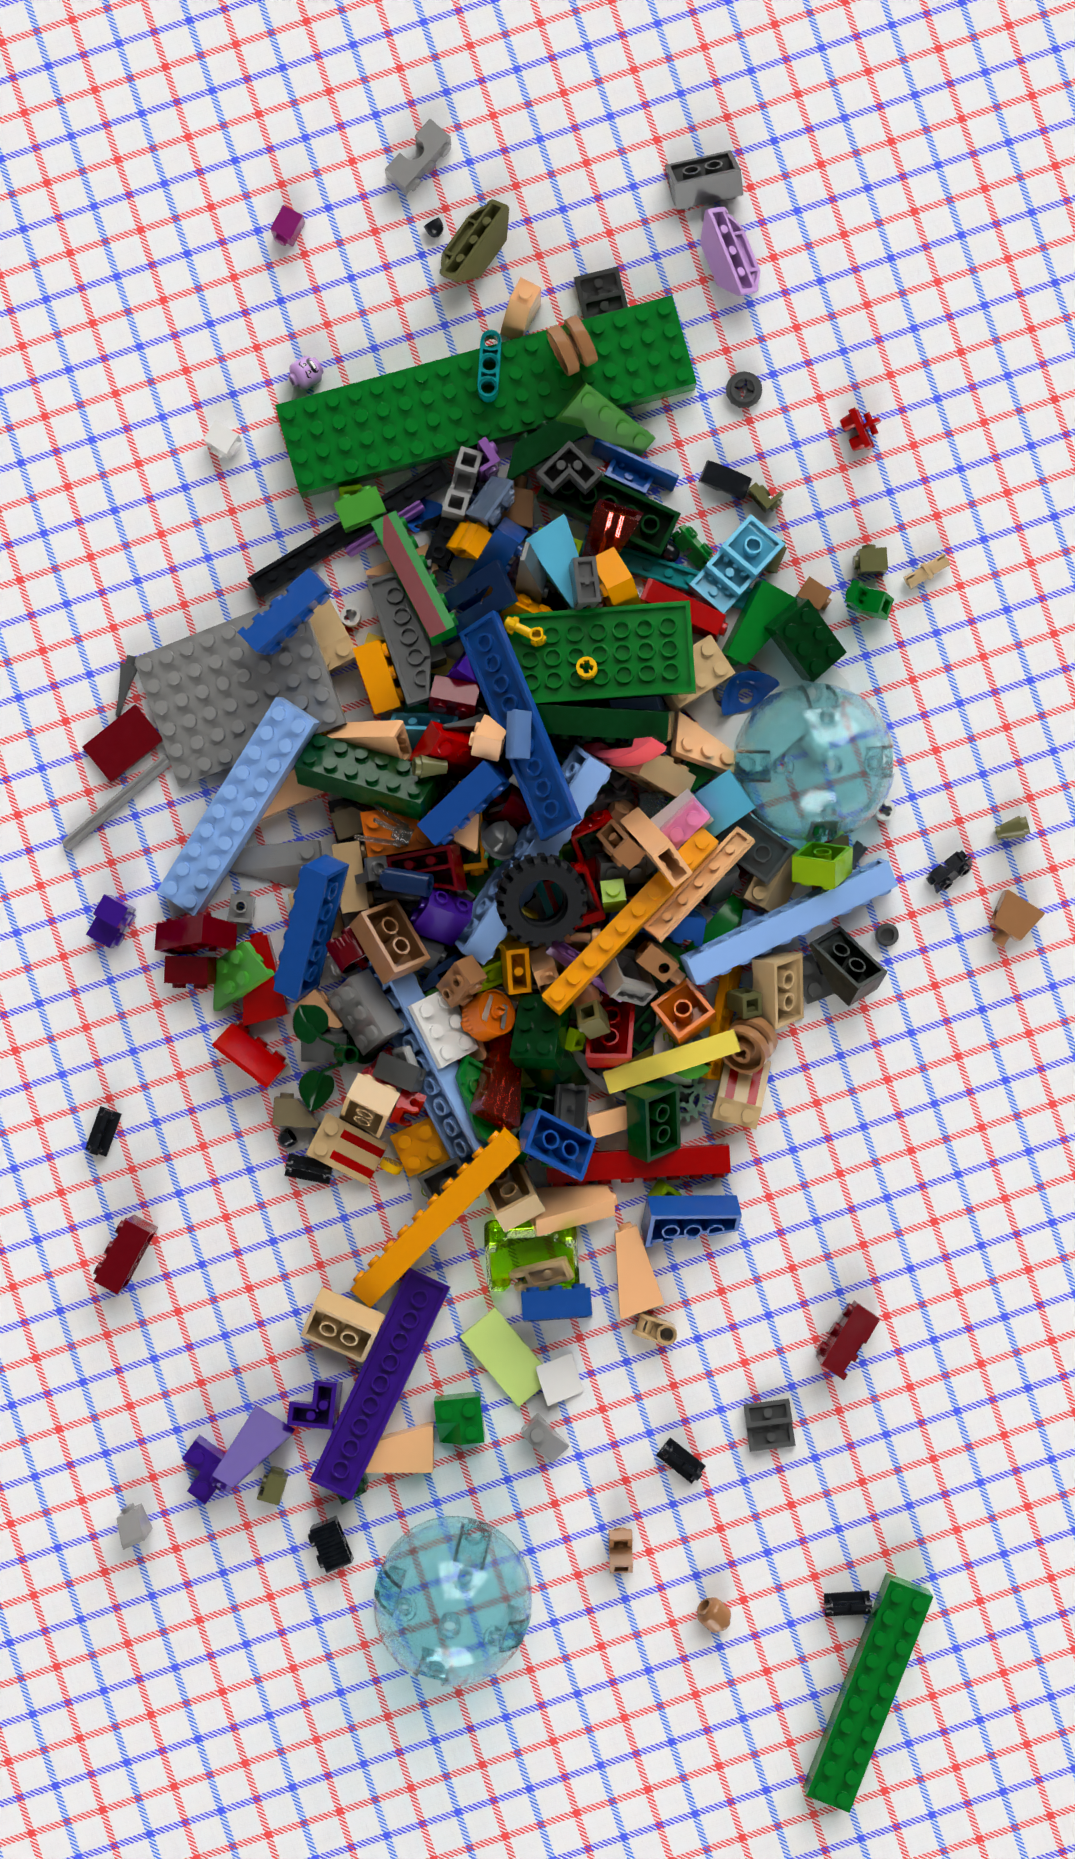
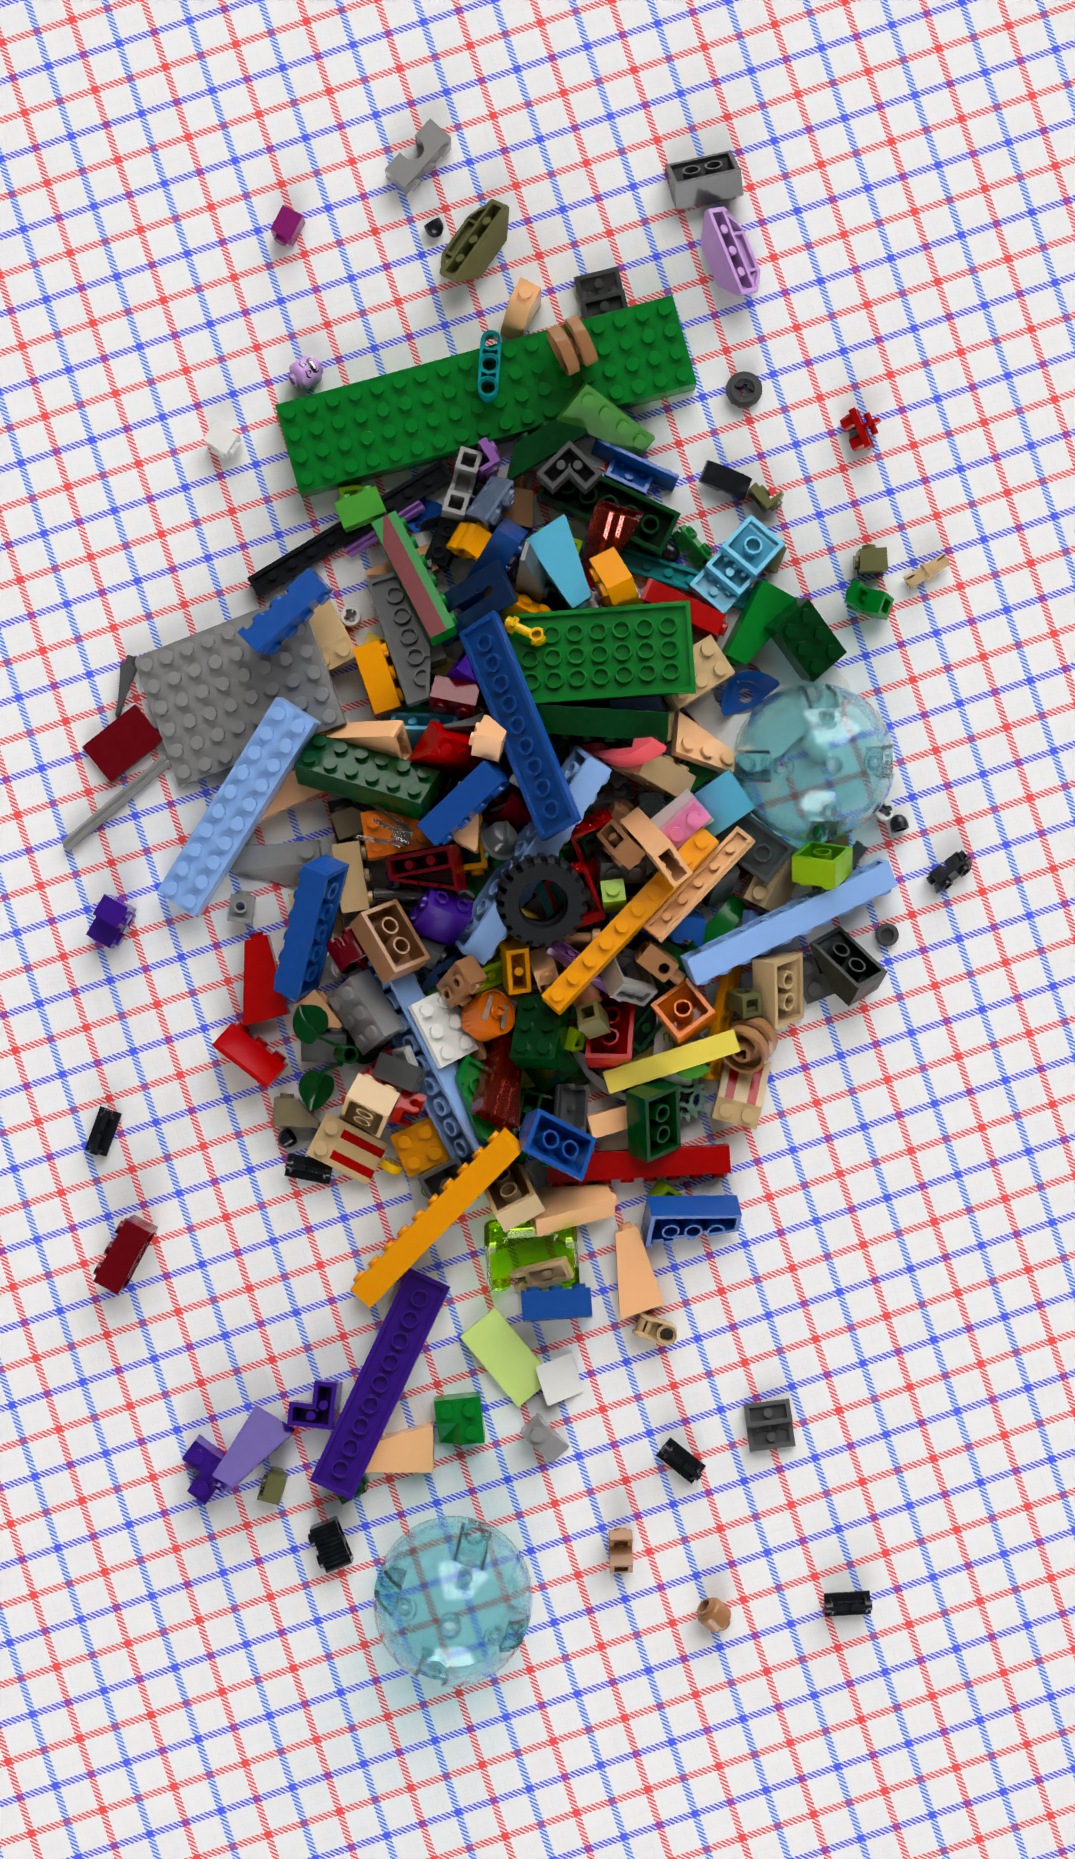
(133, 1525): light grey slope -> none
(190, 970): dark red brick -> none
(195, 933): dark red wedge -> none
(238, 974): bright green wing -> none
(342, 1324): tan brick -> none
(372, 869): flat silver bracket -> none
(407, 881): dark blue brick -> none
(427, 766): olive cone -> none
(518, 734): medium blue panel -> none
(584, 582): dark grey hinge -> none
(587, 676): yellow bush -> none
(815, 593): medium nougat brick -> none
(846, 1338): dark red wedge -> none
(867, 1692): green brick -> none
(898, 823): none -> black hinge
(1013, 828): olive cone -> none
(1013, 918): medium nougat torso -> none

